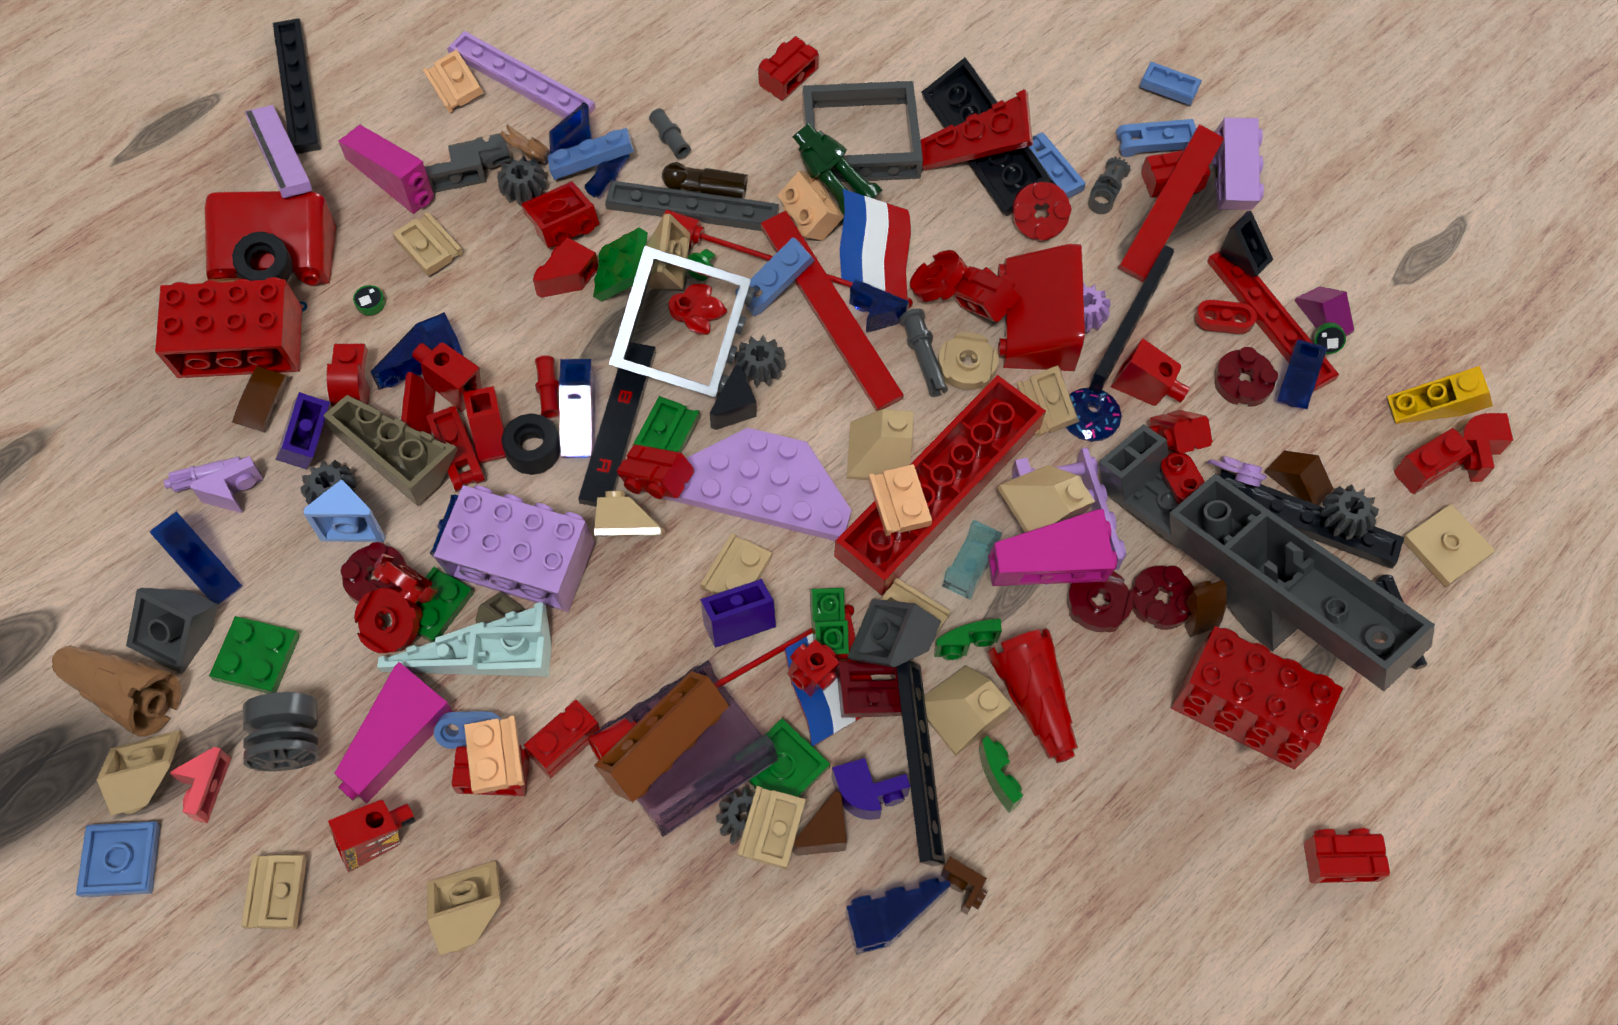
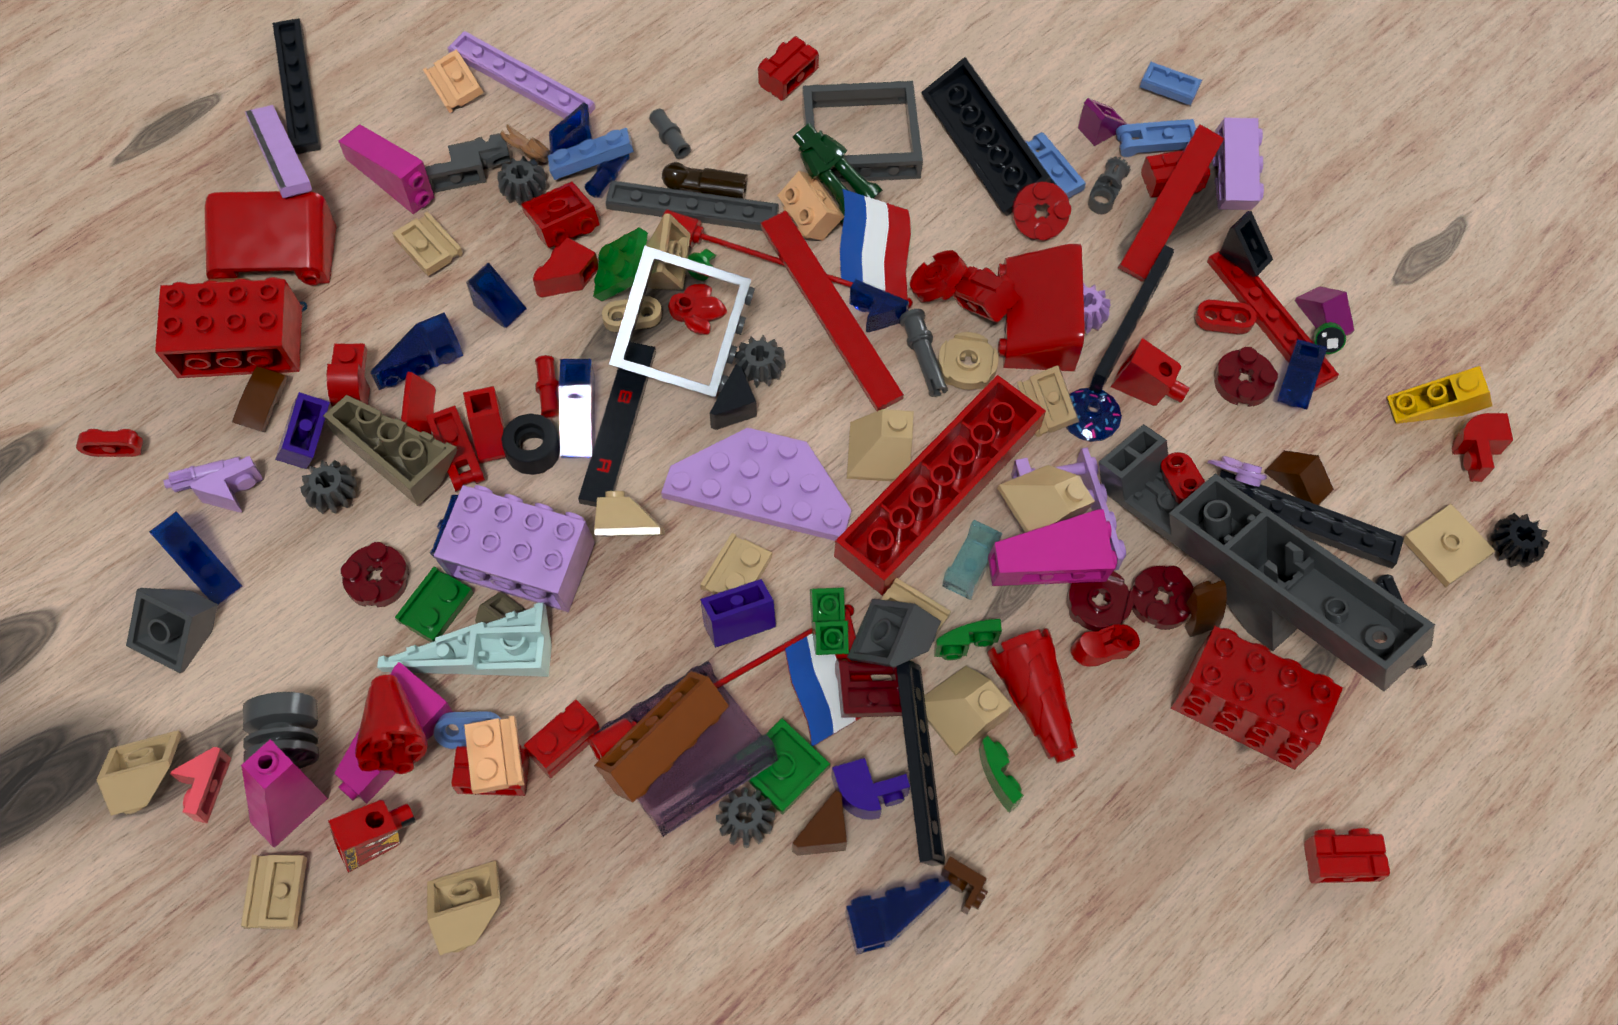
(109, 443): none -> red plate
(118, 859): medium blue tile -> none
(123, 690): medium nougat cone -> none
(254, 655): green plate -> none
(256, 244): black tyre -> none
(277, 793): none -> dark pink slope
(342, 517): light blue slope -> none
(369, 300): tile -> none
(389, 729): none -> red cone
(404, 616): red plate -> none
(413, 584): red plate -> none
(448, 372): red torso -> none
(494, 296): none -> clear blue slope
(617, 308): none -> tan plate
(655, 471): red brick -> none
(667, 426): green plate -> none
(771, 827): tan plate -> none
(778, 274): medium blue plate -> none
(813, 667): red brick -> none
(900, 500): light nougat plate -> none
(989, 133): red wing -> none
(1098, 121): none -> magenta slope
(1105, 645): none -> red piece
(1183, 430): red brick -> none
(1349, 512): dark grey gear -> none
(1433, 461): red brick -> none
(1519, 540): none -> black gear

